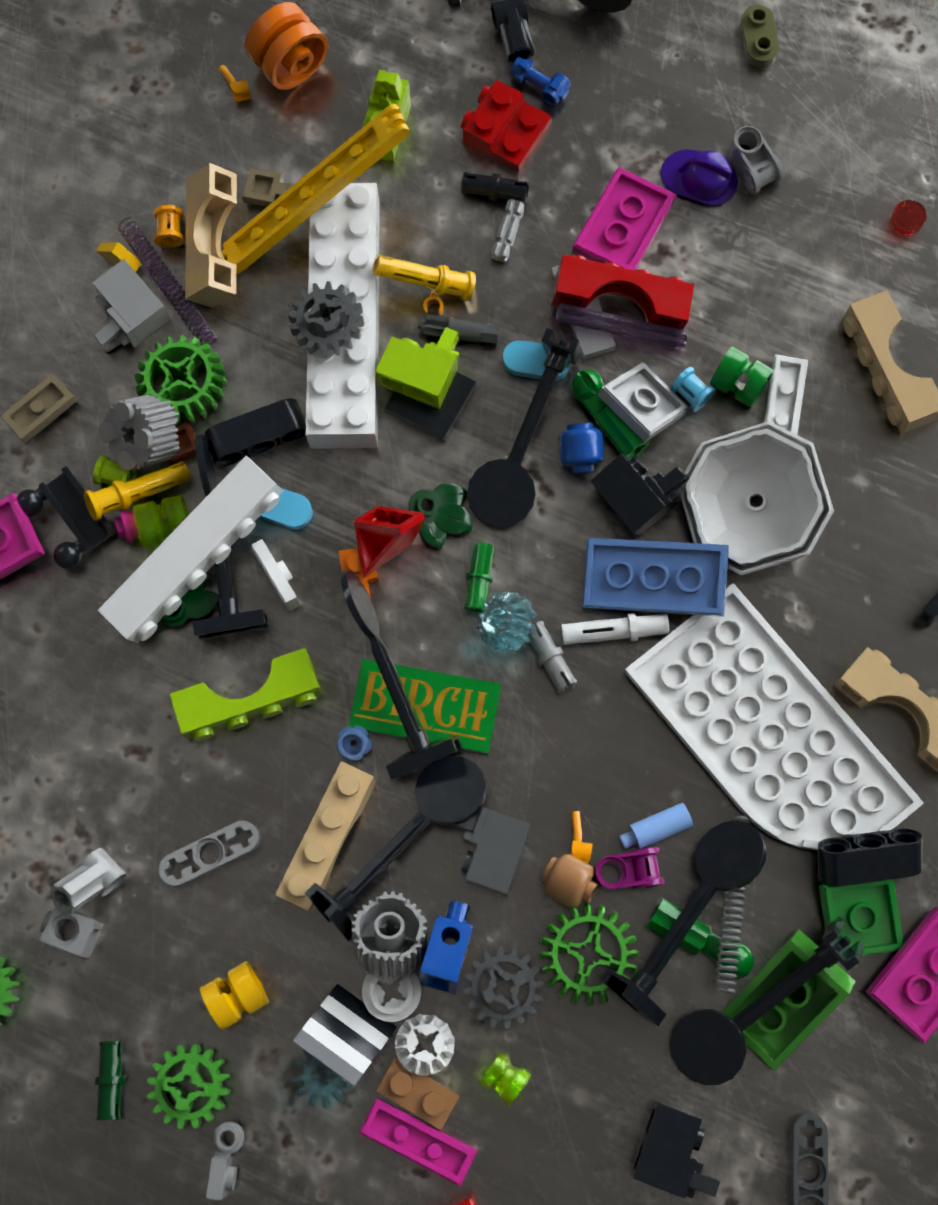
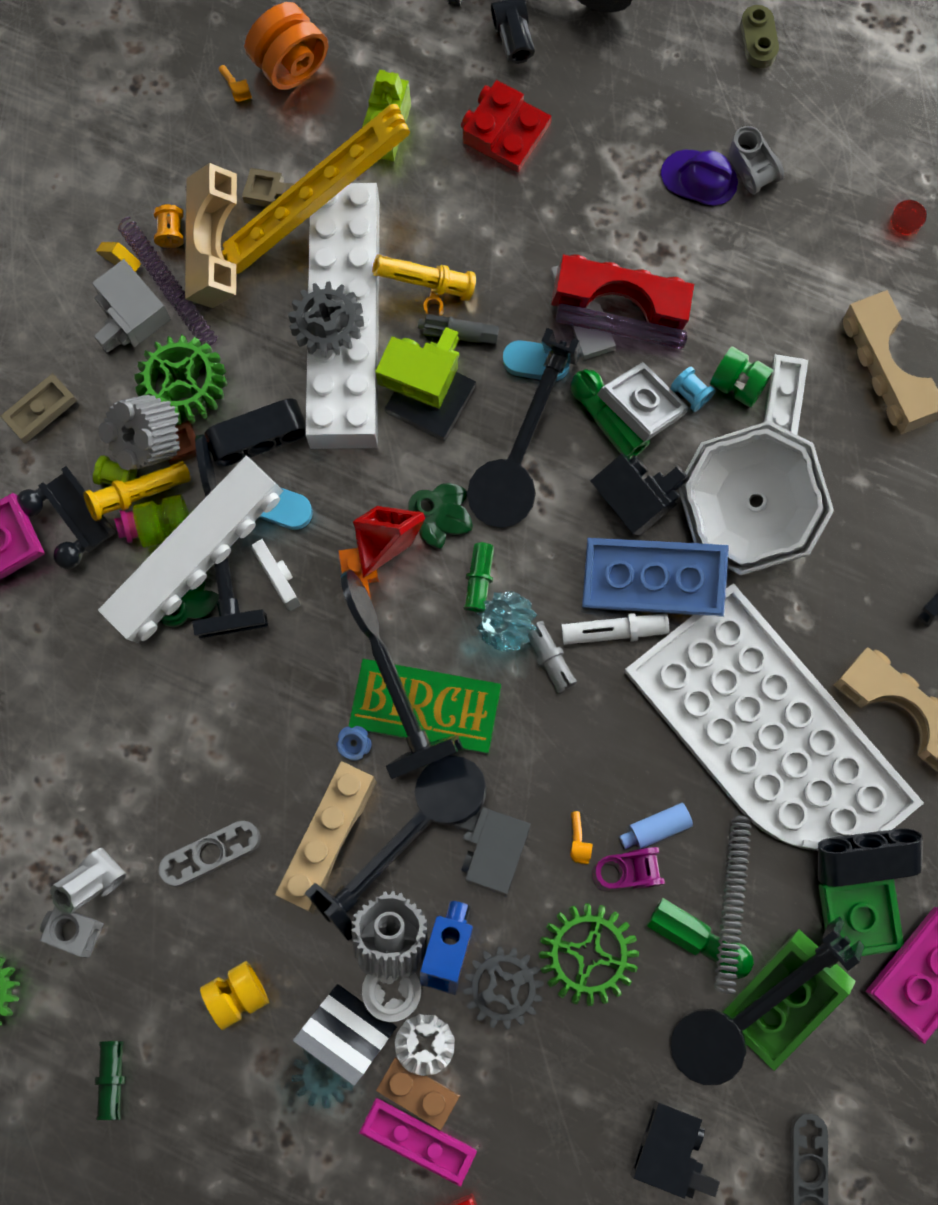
(184, 1104): bright green gear -> none
(222, 1174): light grey plate -> none
(289, 683): lime arch -> none
(495, 187): black pin -> none
(505, 1078): clear neon green wheel -> none
(507, 230): light grey axle -> none
(553, 89): blue bar -> none
(569, 881): medium nougat head -> none
(581, 447): blue head -> none
(624, 220): dark pink tile -> none
(726, 861): black piece -> none

